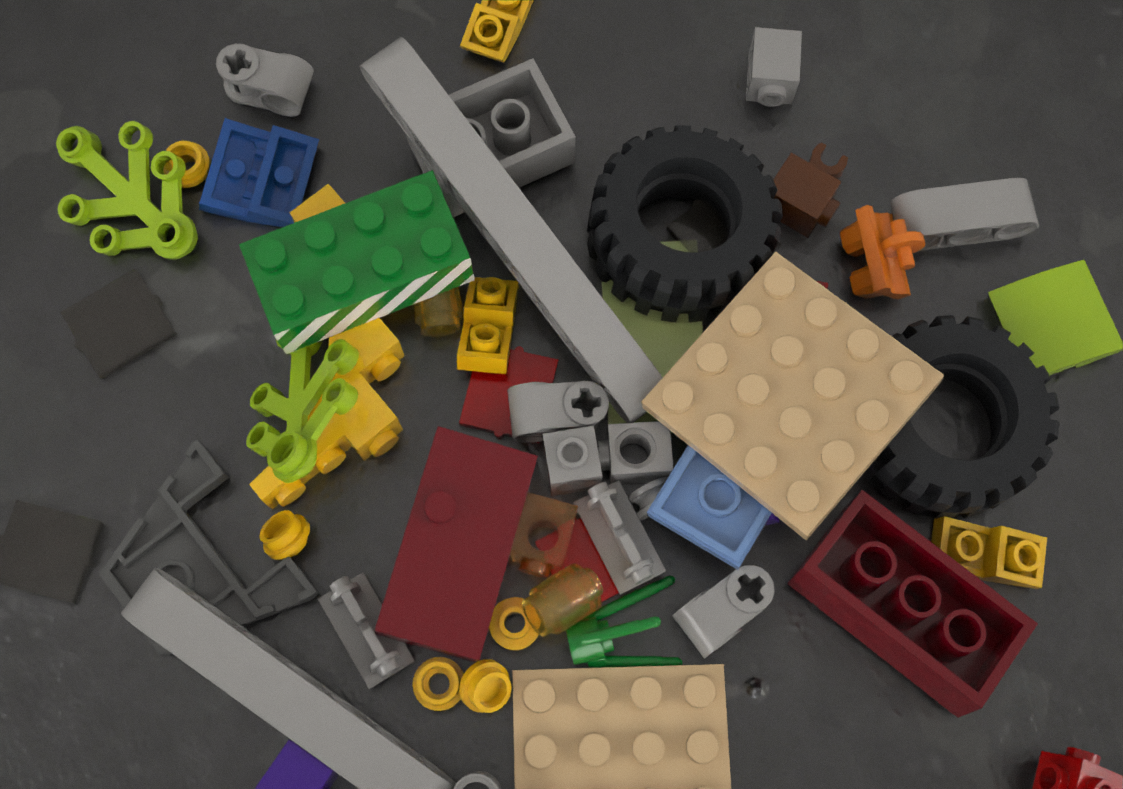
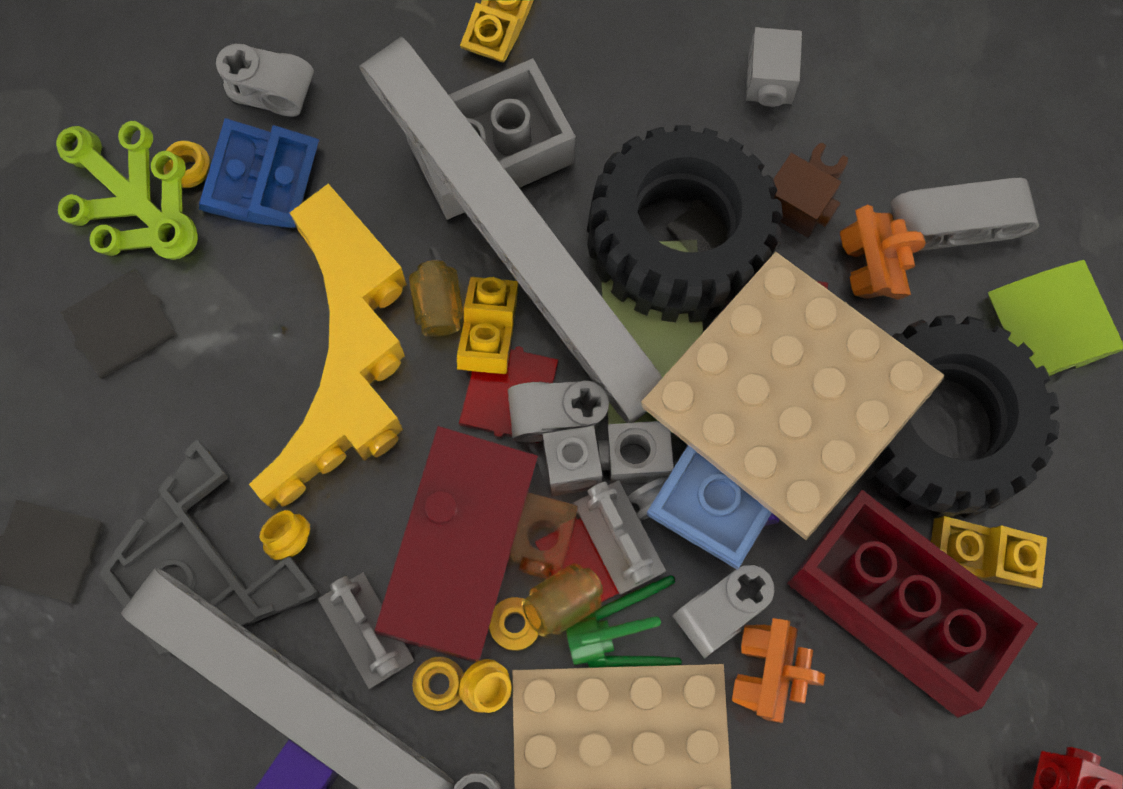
(295, 450): lime plant -> none
(357, 262): green brick -> none
(777, 646): none -> orange hips

